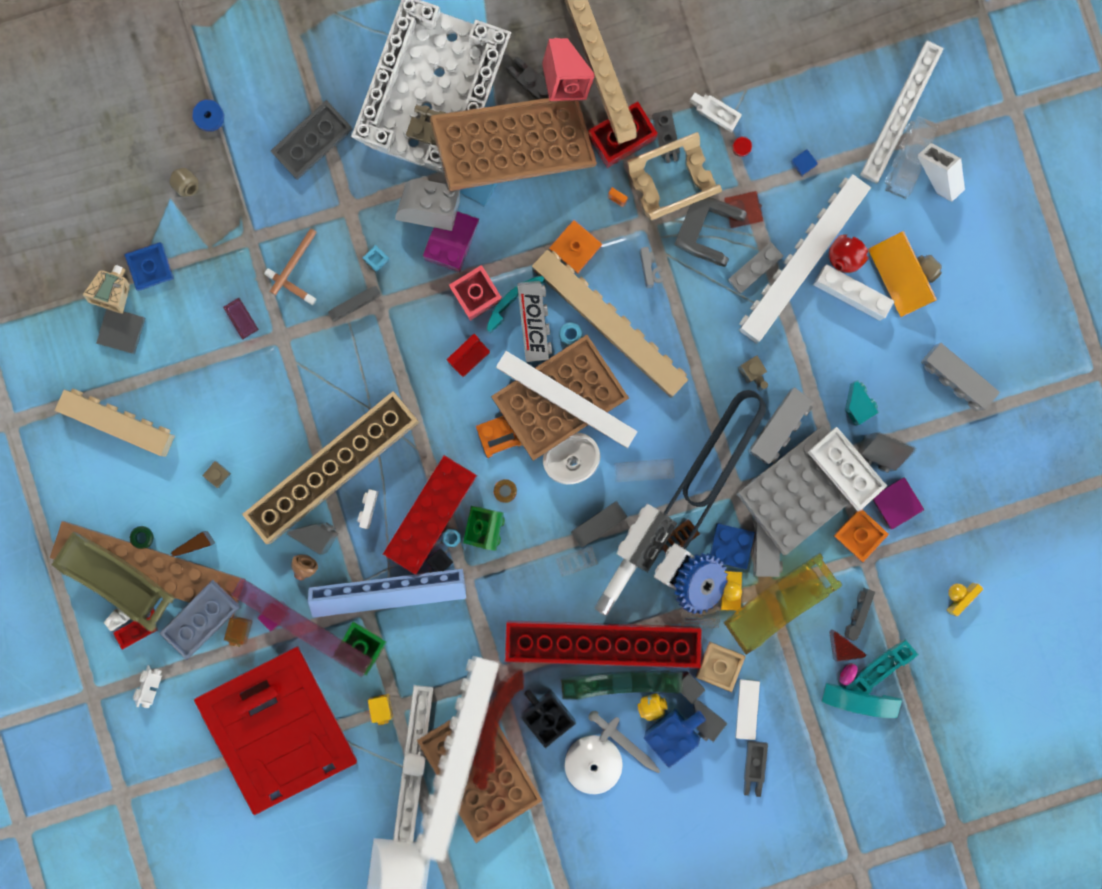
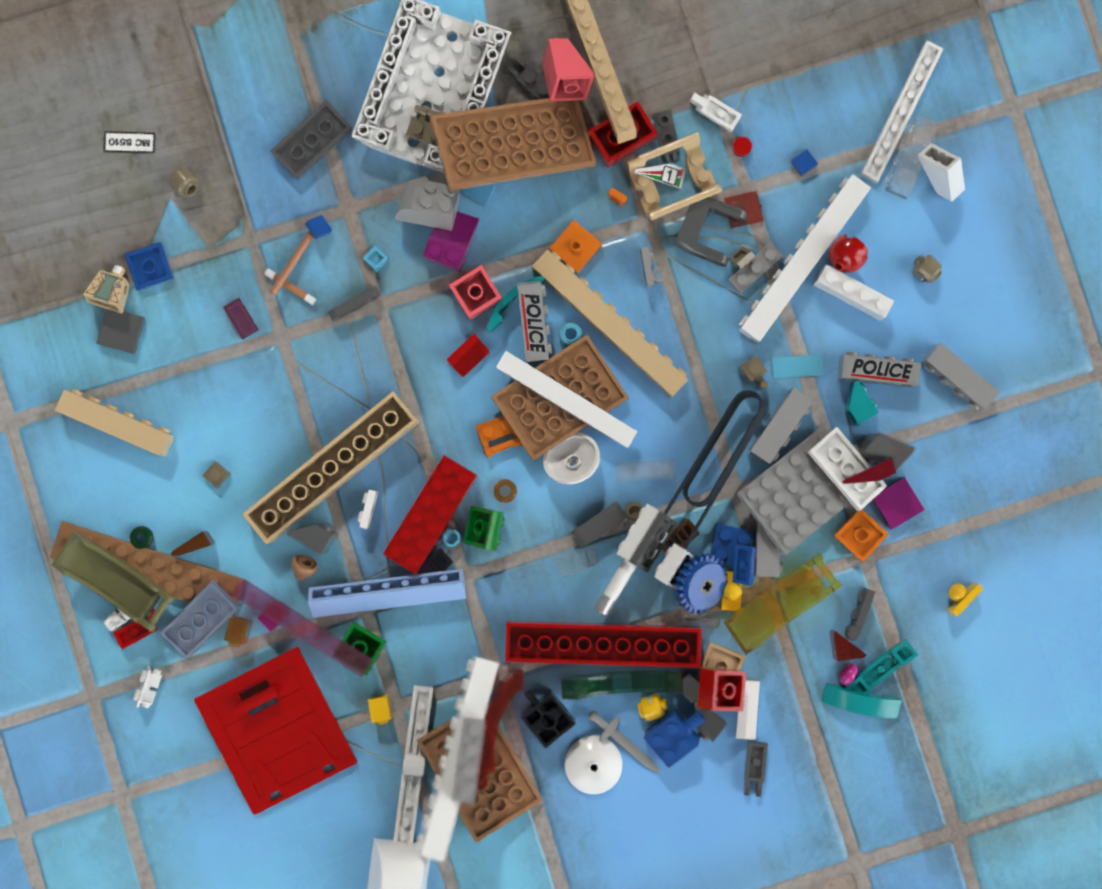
(129, 142): none -> sticker
(202, 109): blue piece -> none
(318, 227): none -> blue tile
(468, 760): none -> light grey brick
(632, 510): none -> dark tan plate
(666, 173): none -> sticker
(721, 689): none -> red brick
(741, 257): none -> dark tan plate
(744, 564): none -> blue plate
(798, 366): none -> medium azure sticker
(874, 473): none -> dark red sticker
(879, 371): none -> light grey brick
(902, 274): light orange tile -> none

